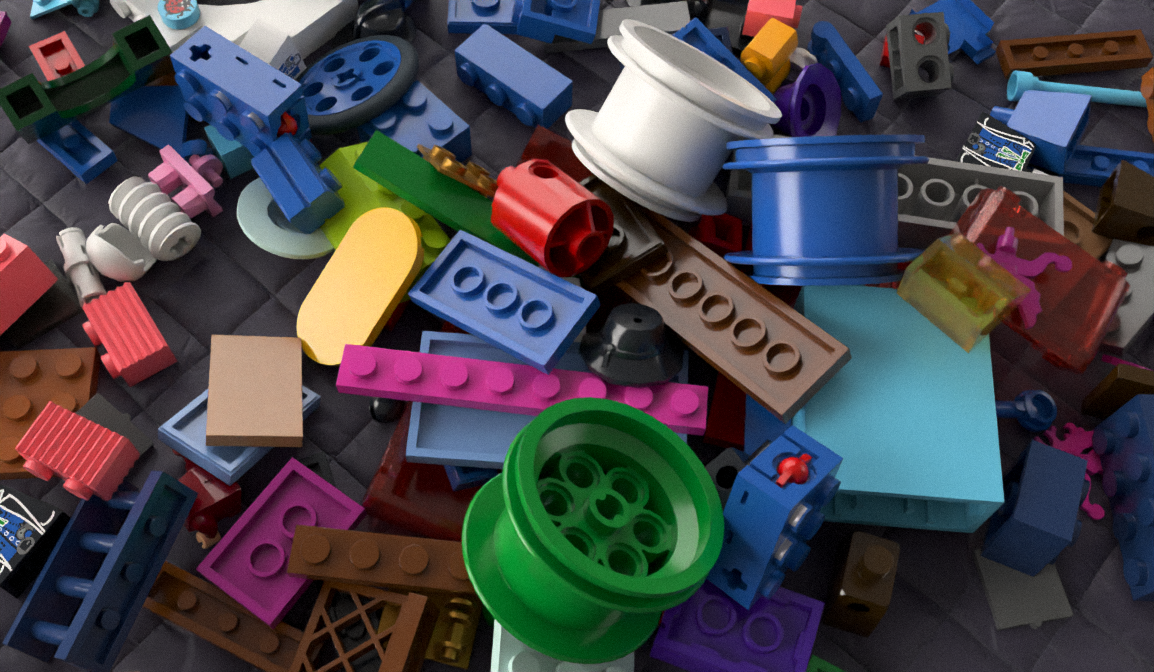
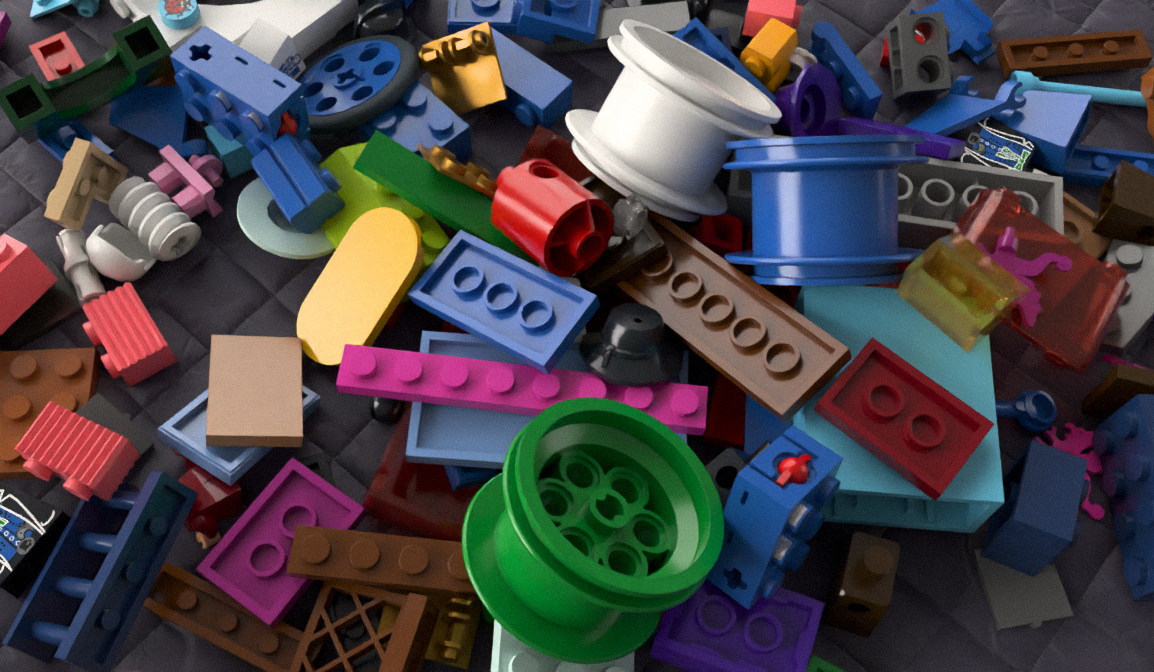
(84, 176): none -> tan plate
(465, 69): none -> pearl gold hinge
(629, 216): none -> clear plate
(903, 418): none -> dark red plate
(934, 146): none -> dark purple tile
(964, 108): none -> blue flag

